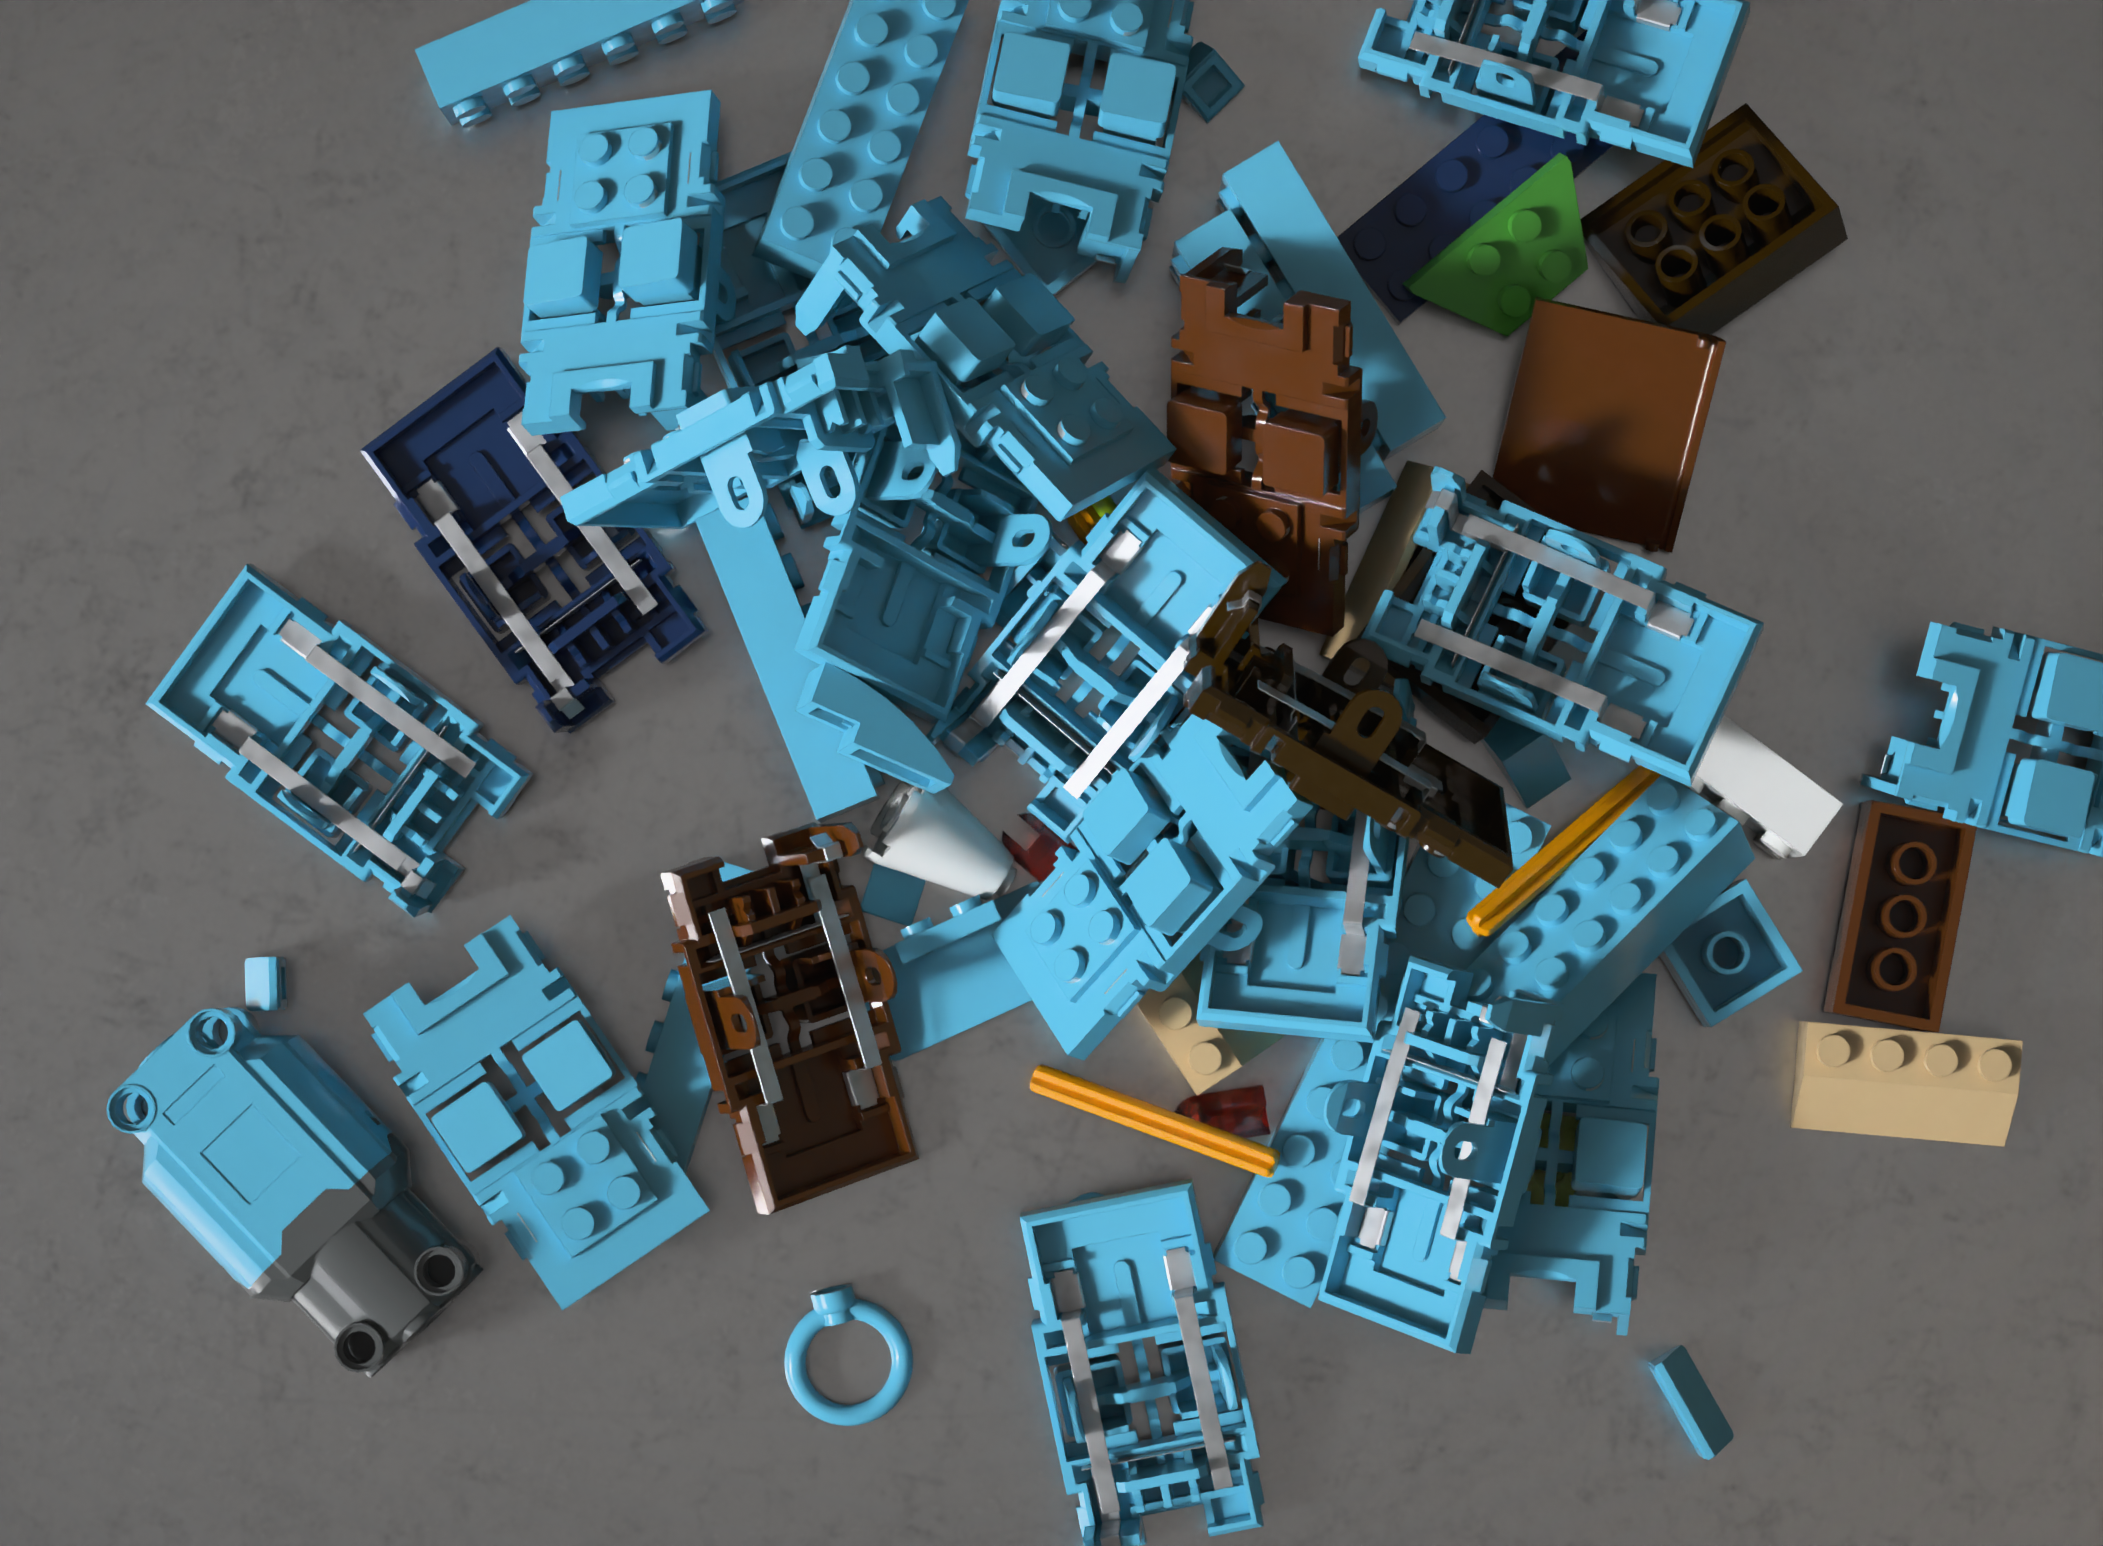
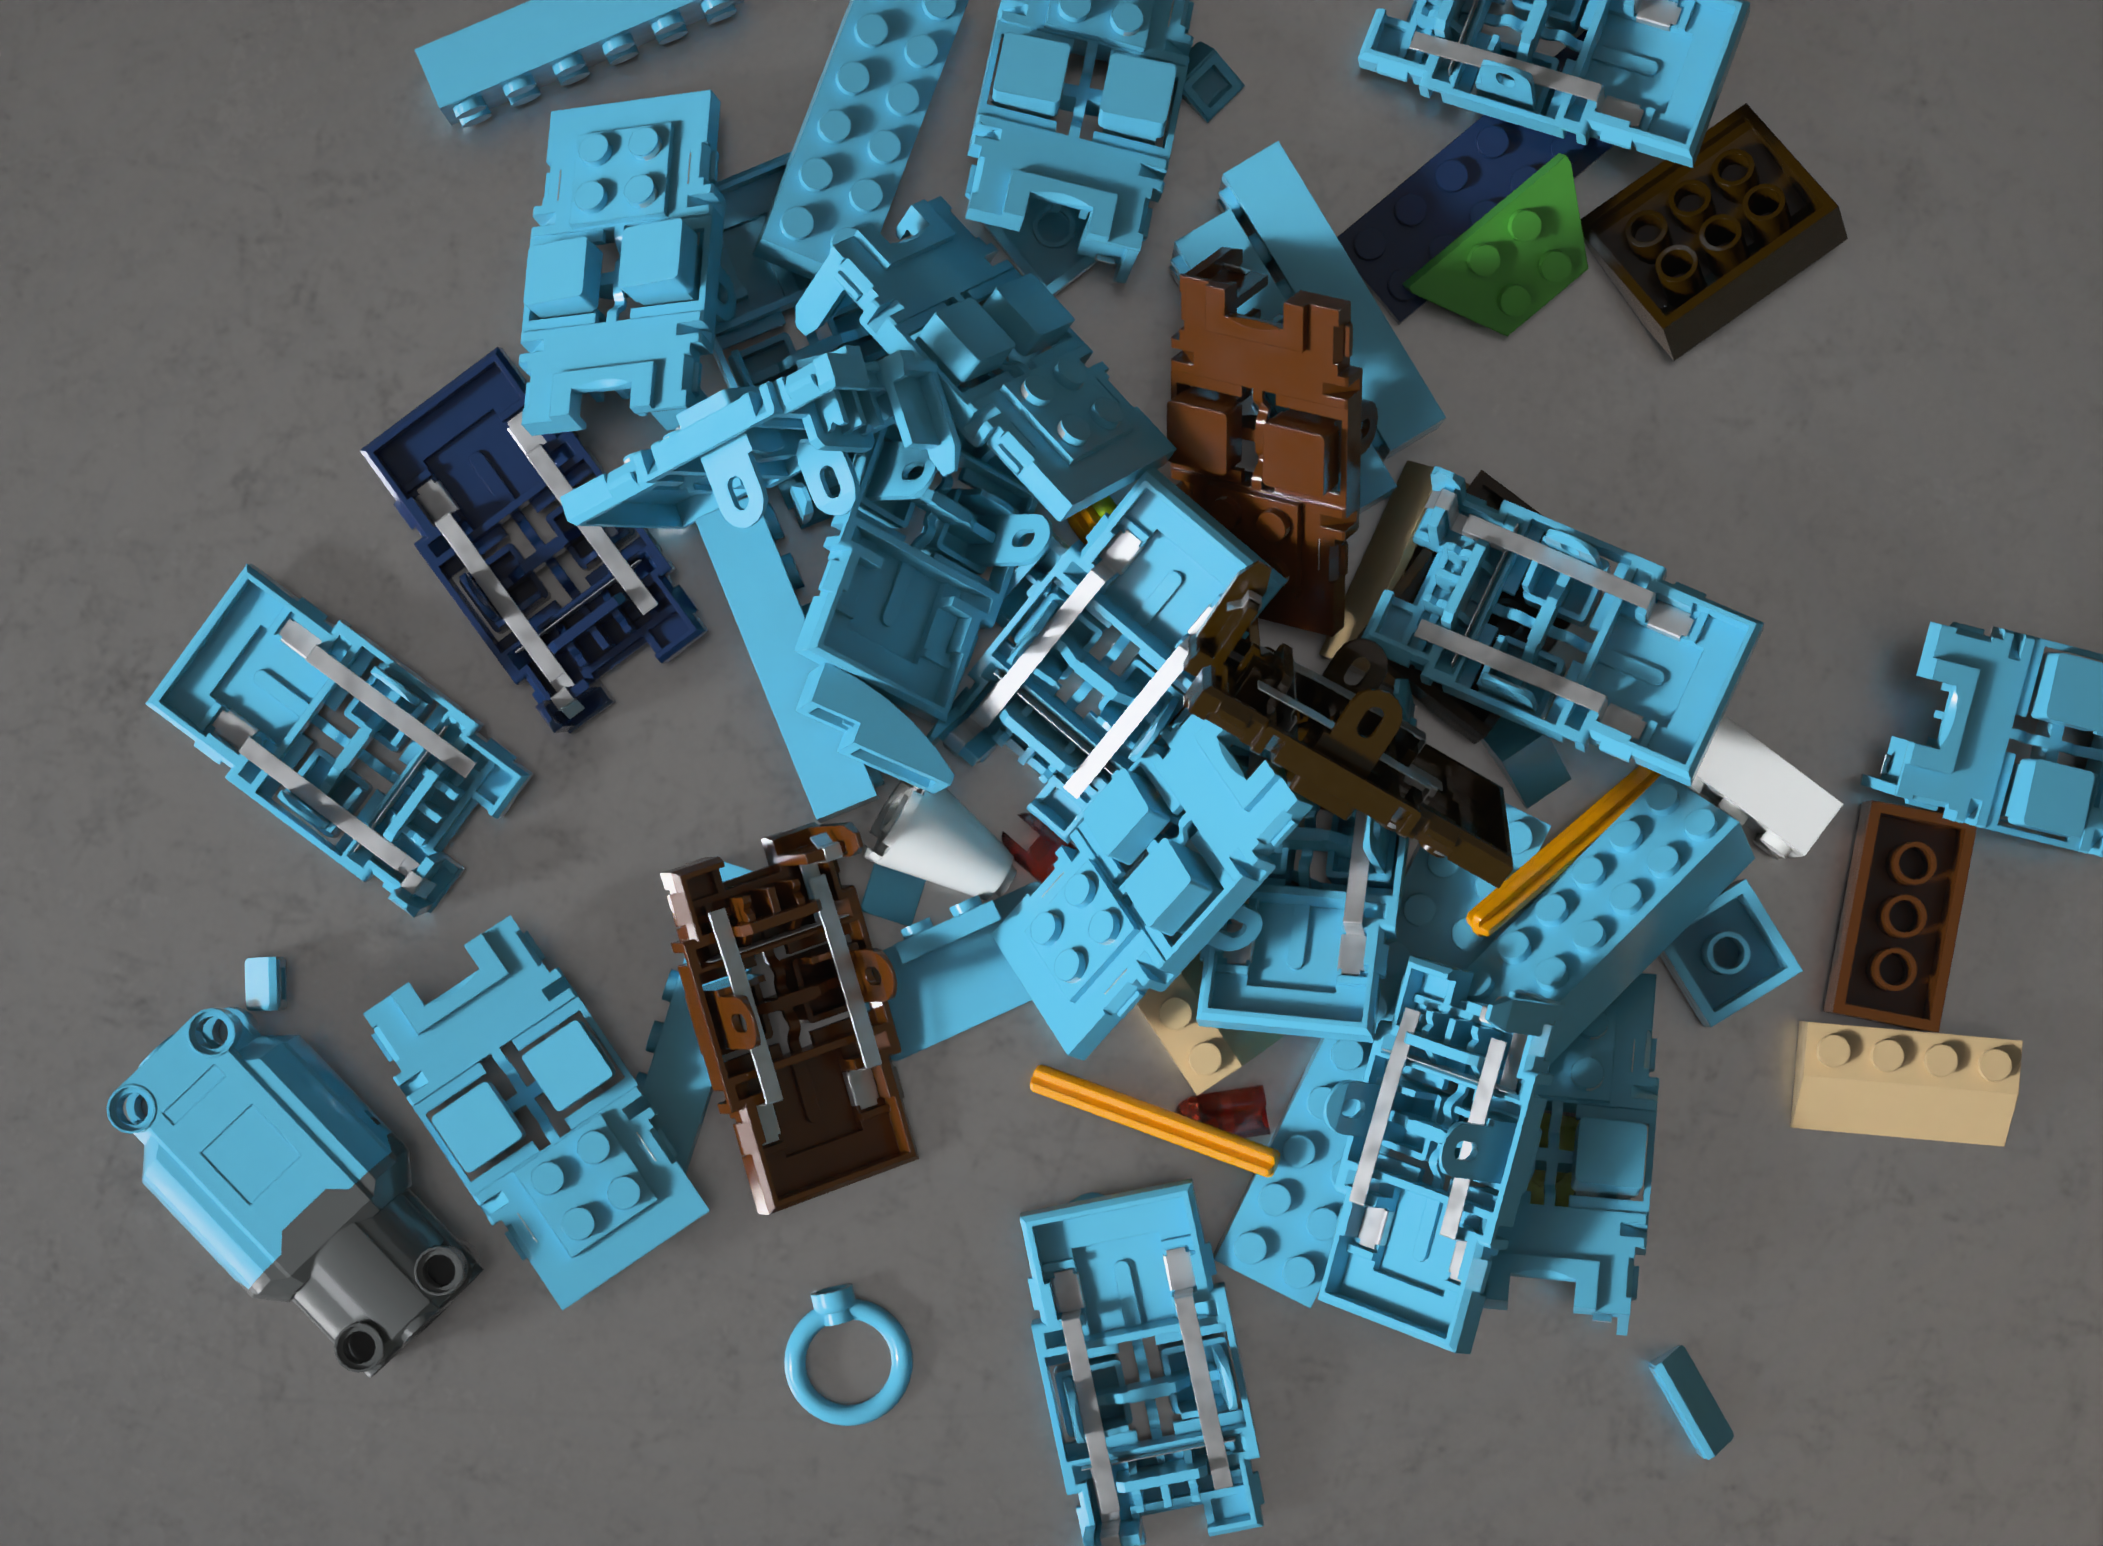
(1608, 421): reddish brown container -> none

